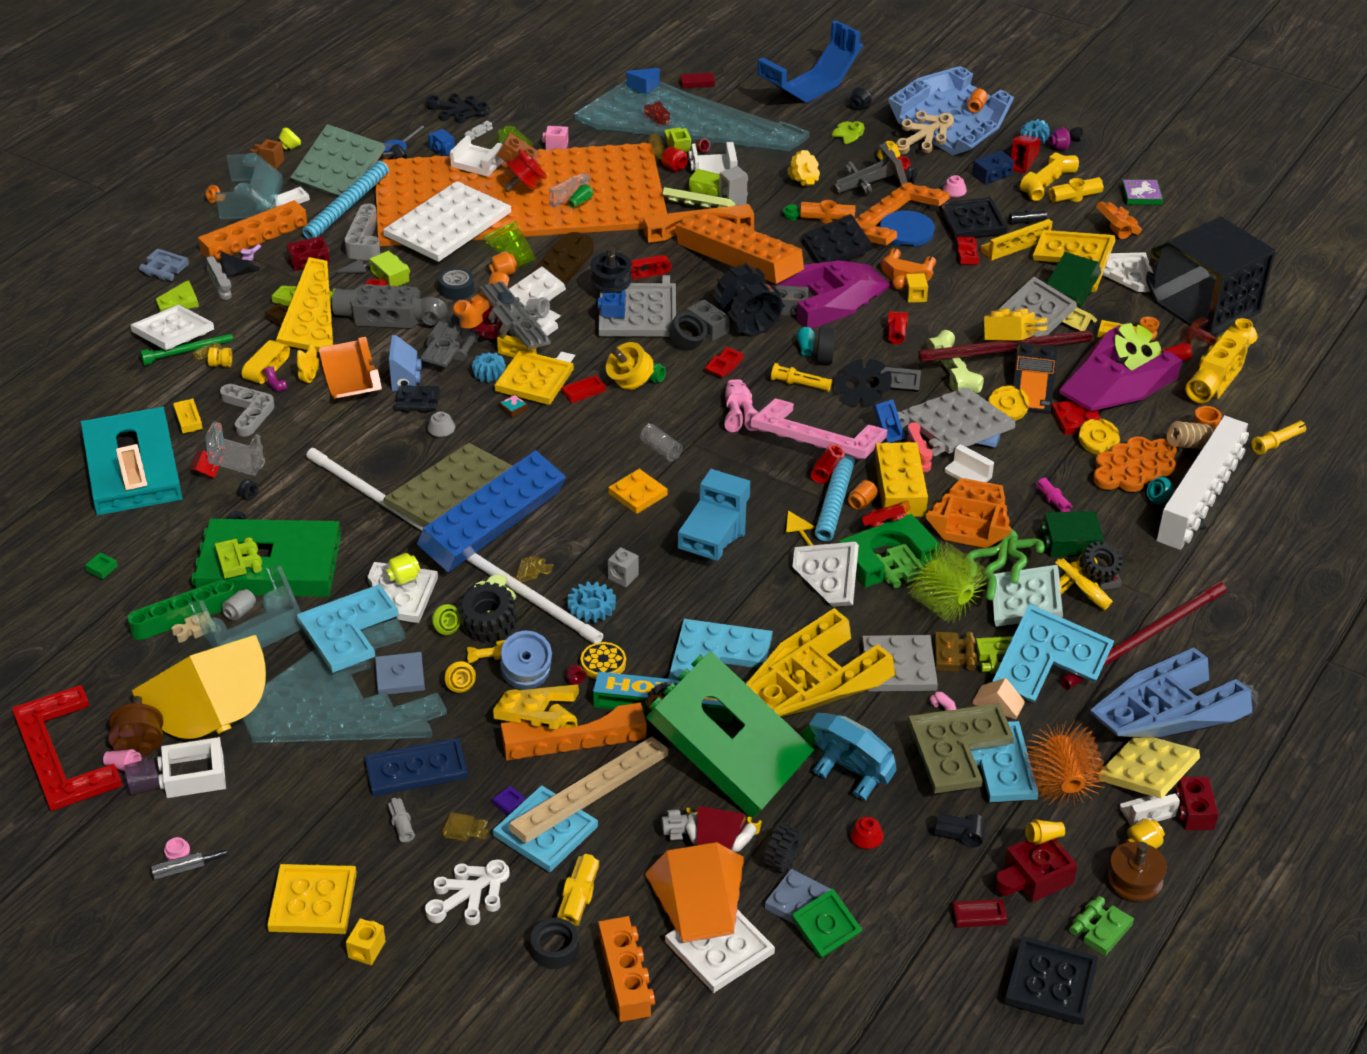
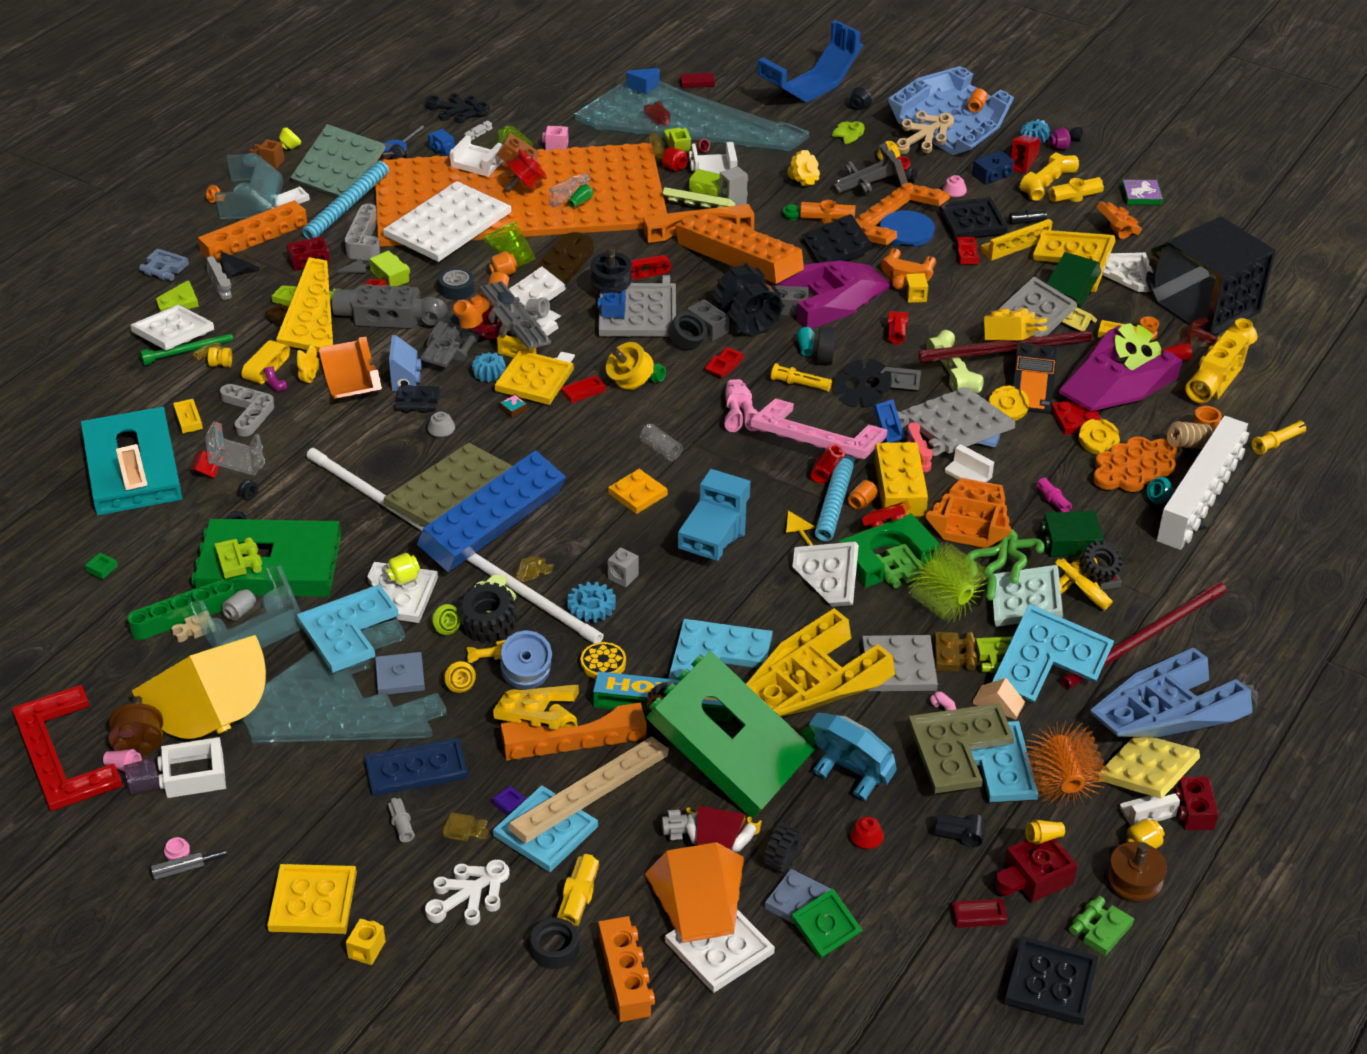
(248, 254): lavender hand -> none
(575, 674): dark red hinge -> none

